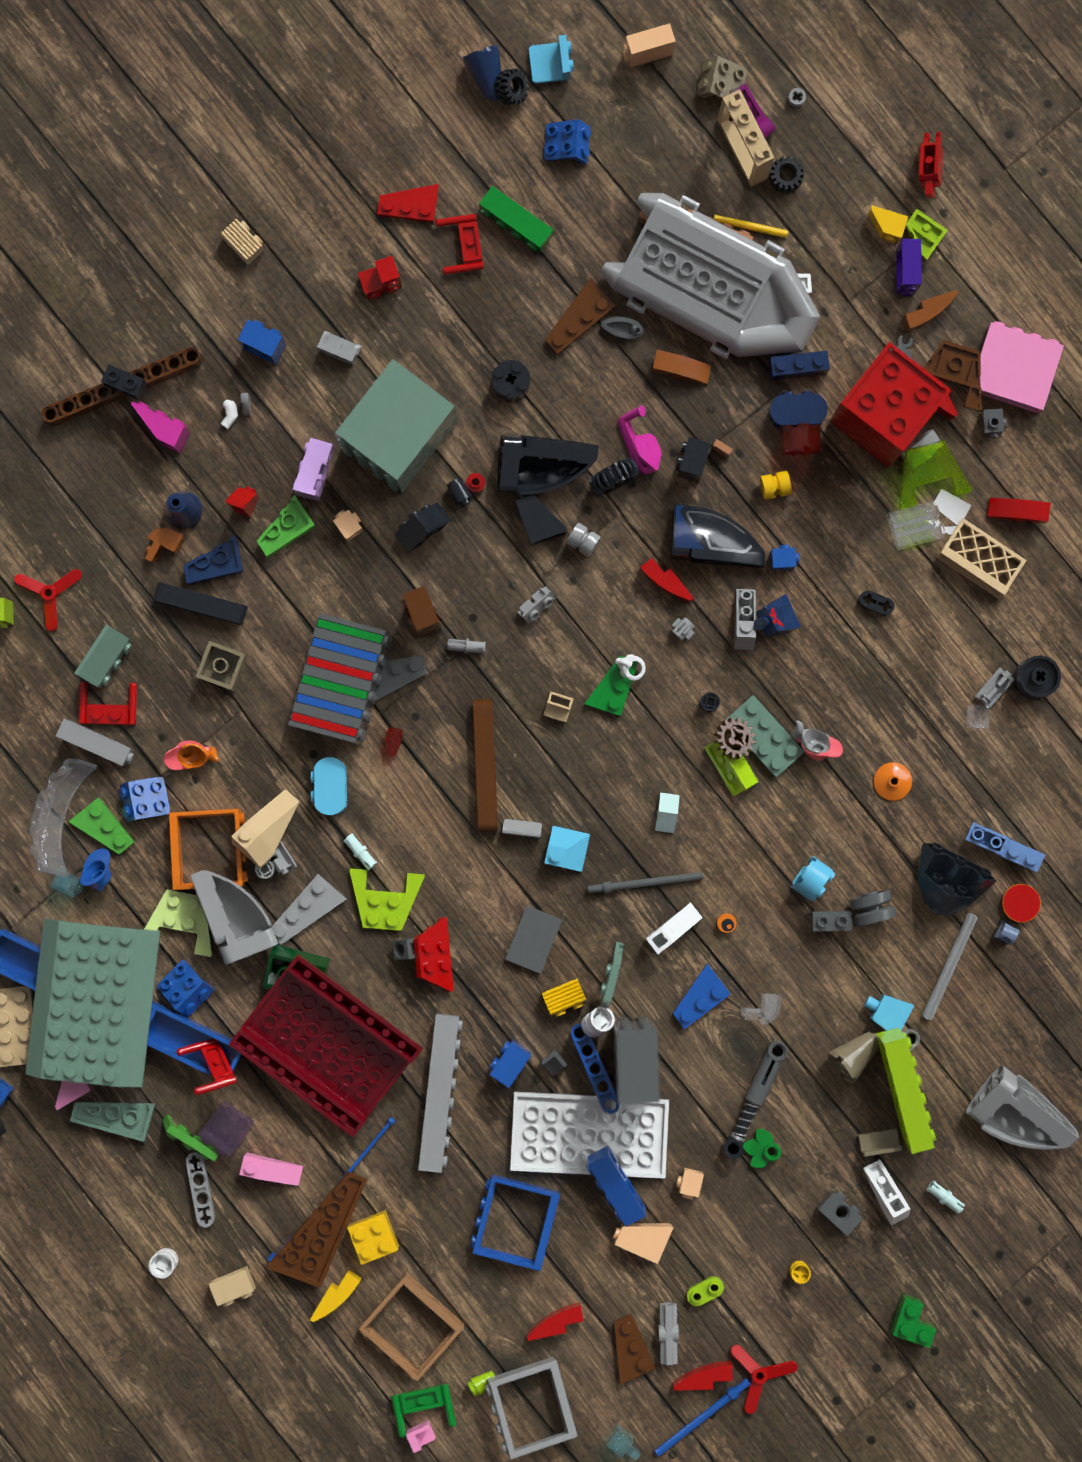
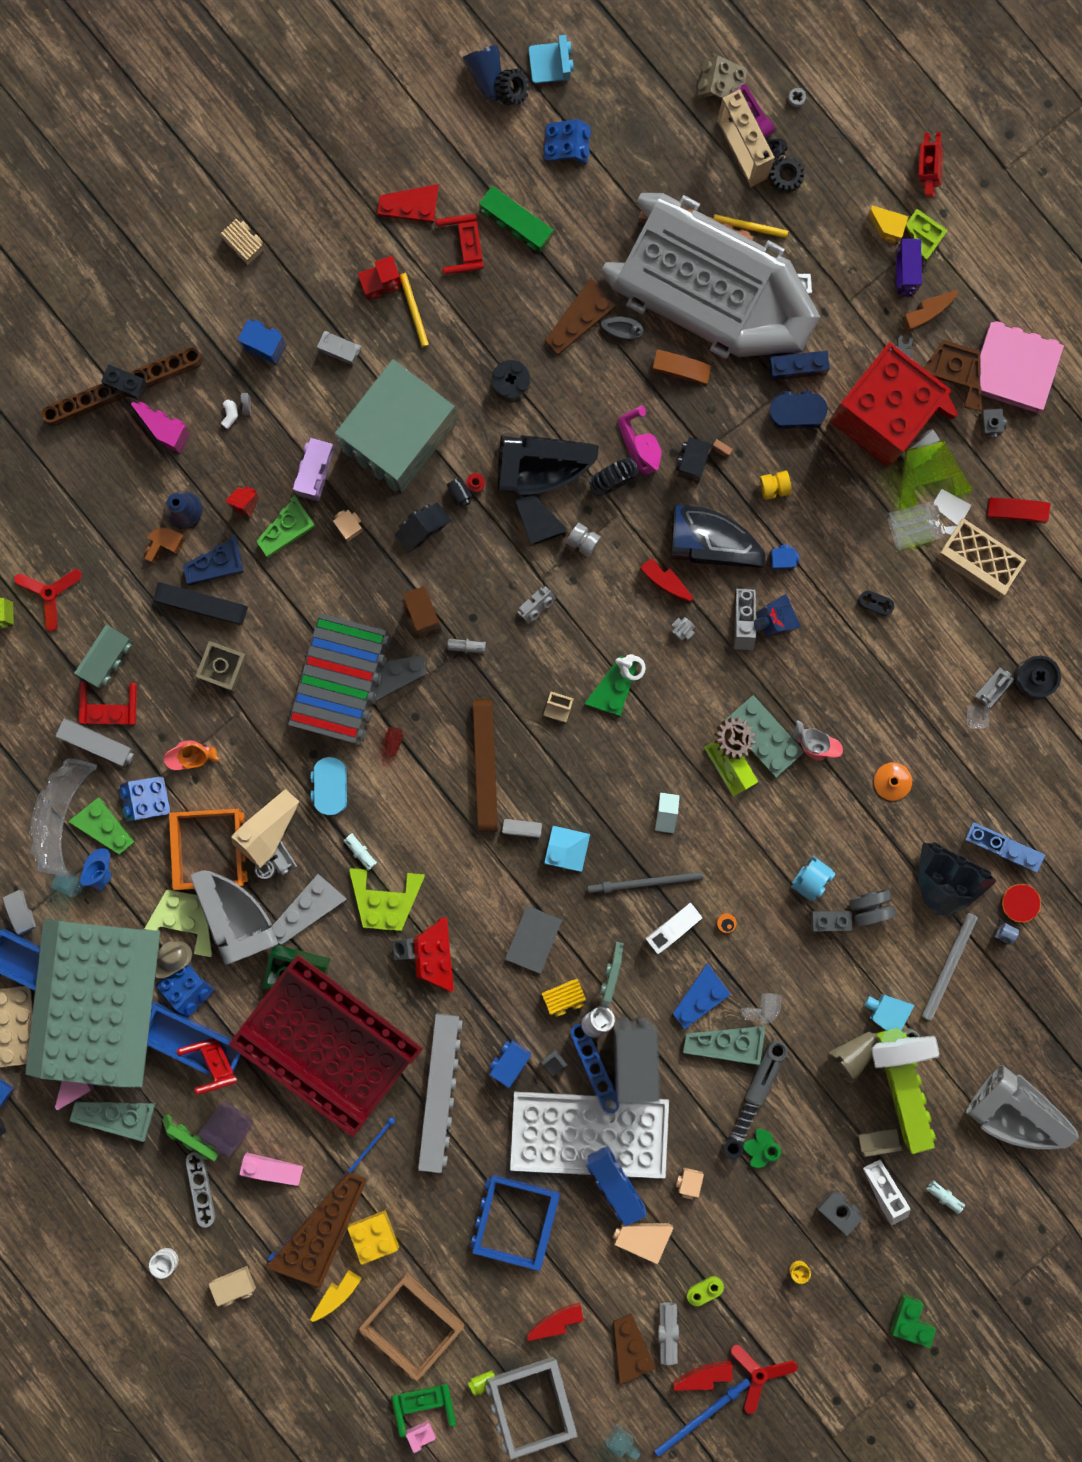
(19, 914): none -> light grey slope
(172, 958): none -> dark tan piece
(414, 311): none -> yellow bar
(649, 45): light nougat brick -> none
(707, 701): black wheel -> none
(727, 1044): none -> sand green wing
(777, 147): none -> black gear
(801, 439): clear red brick -> none
(905, 1051): none -> white slope

